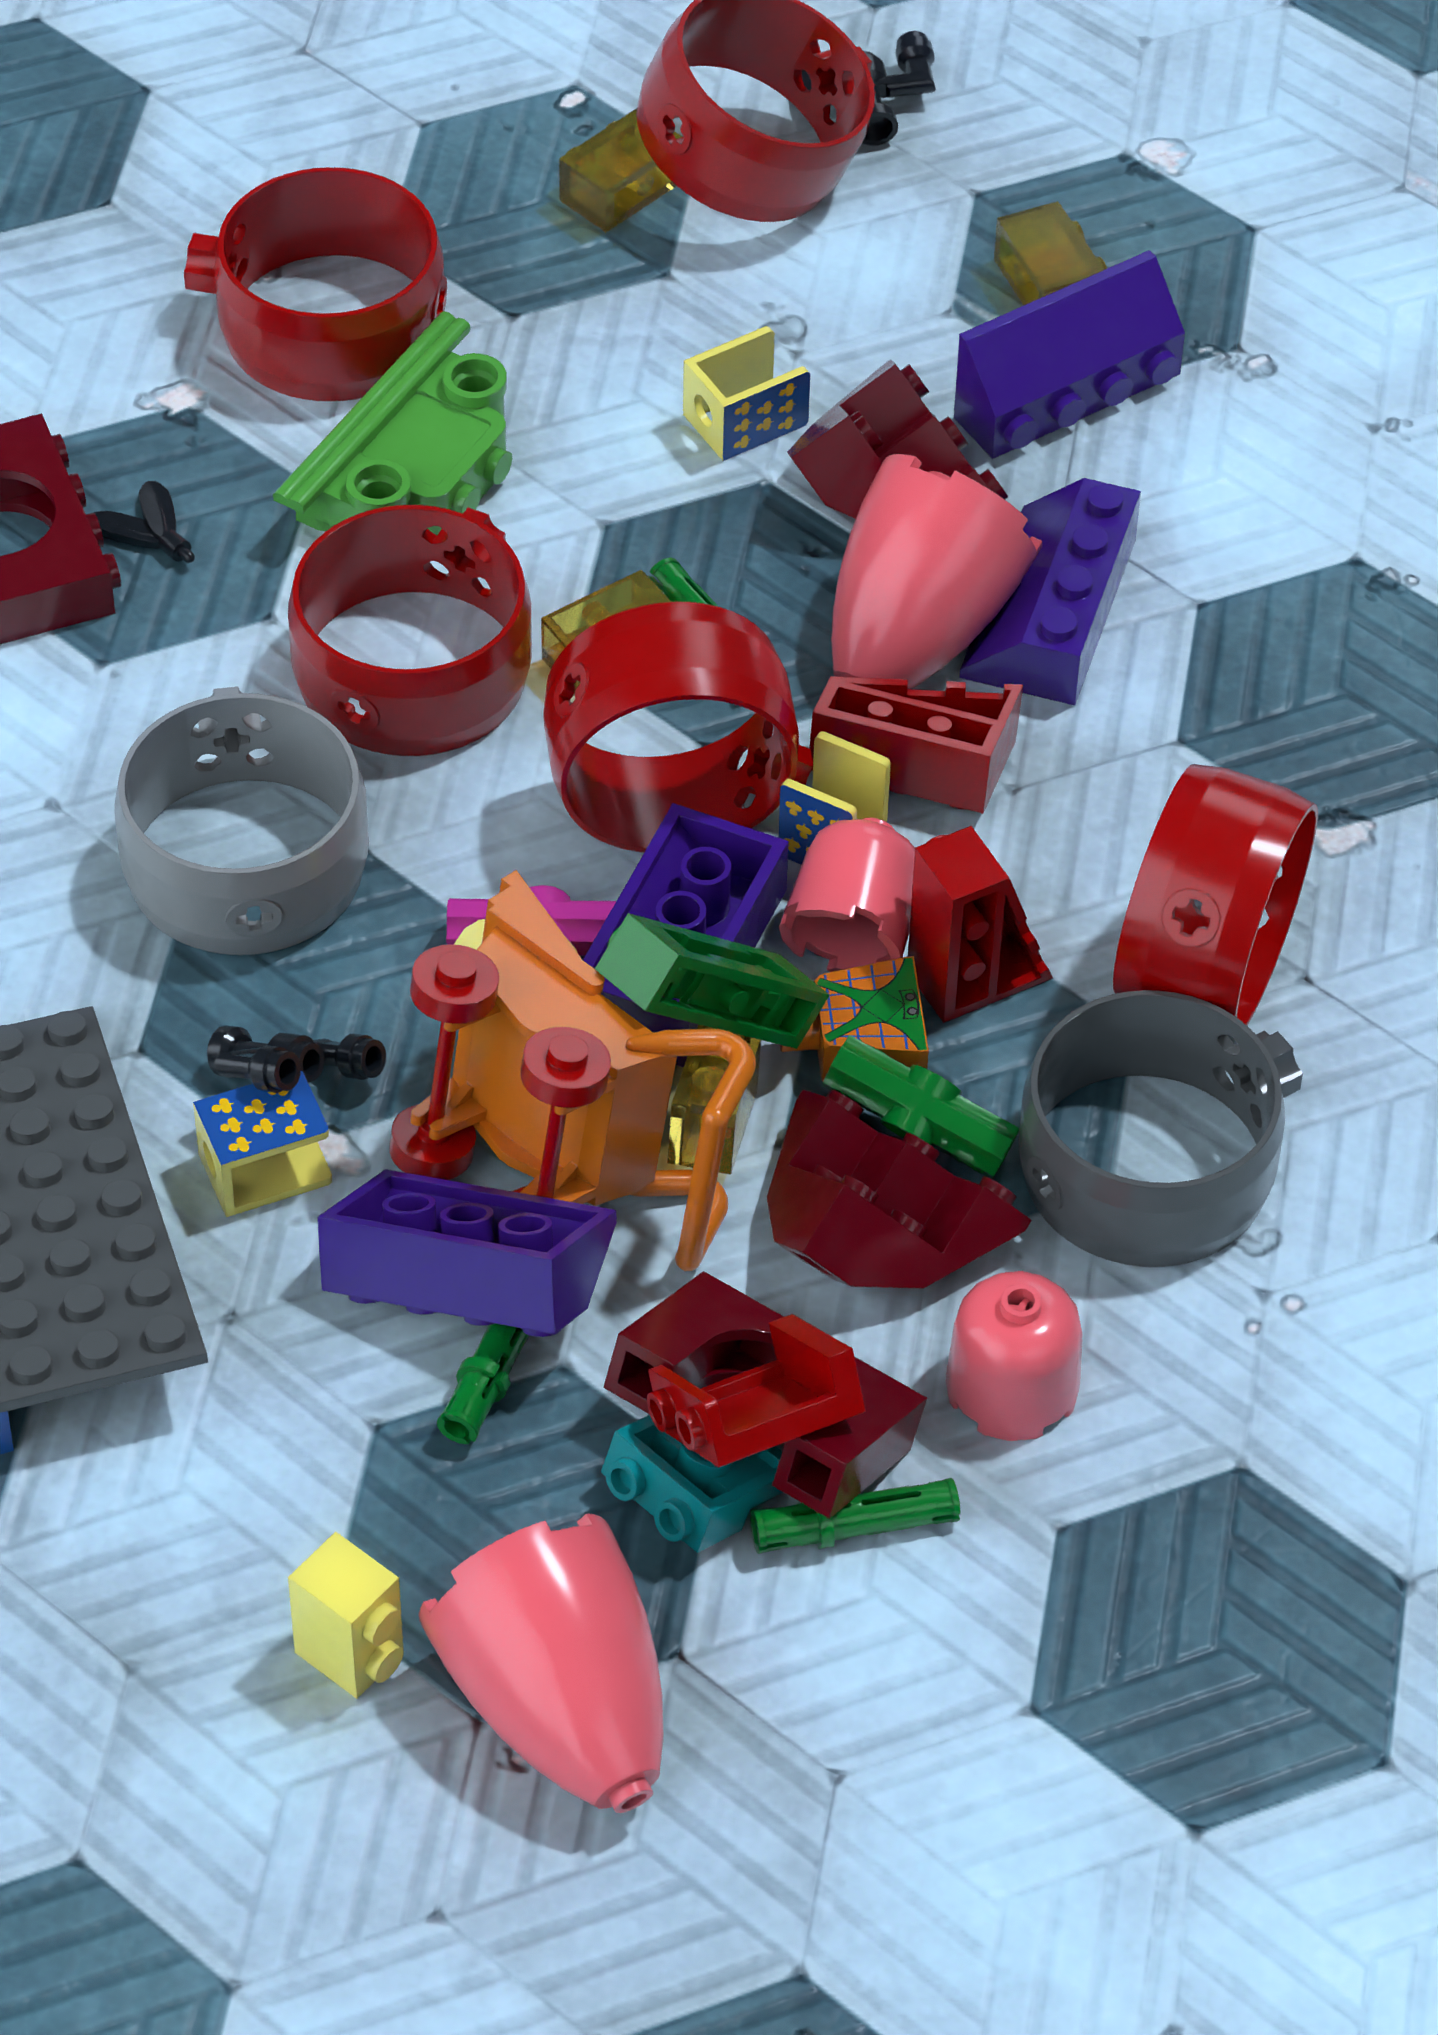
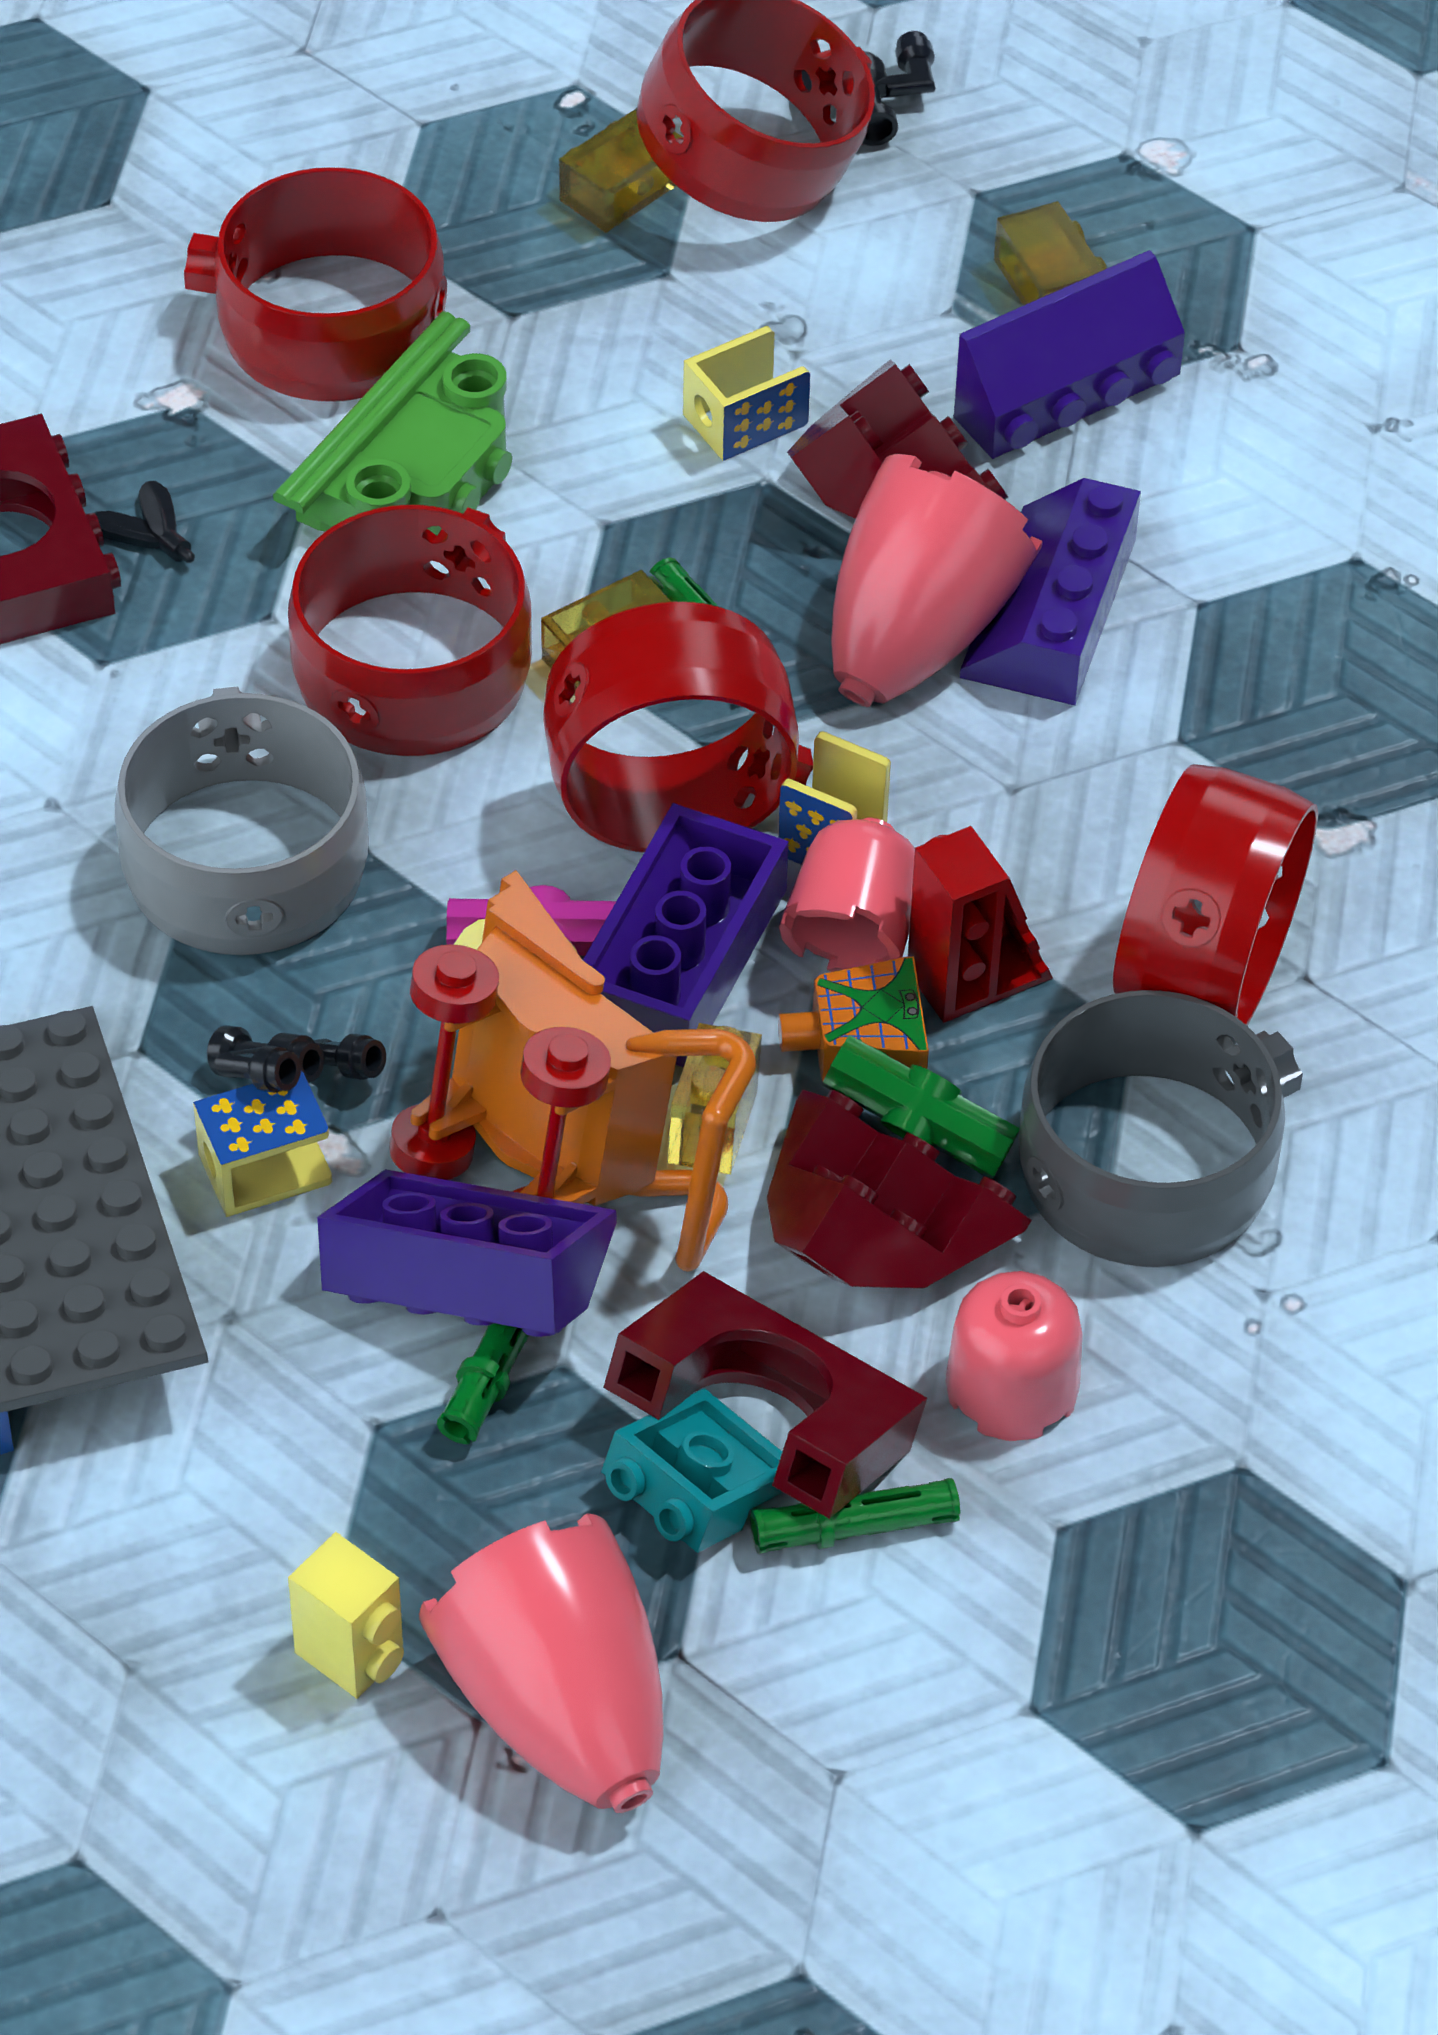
(714, 978): green brick -> none
(798, 1393): red panel -> none
(938, 742): red wedge -> none

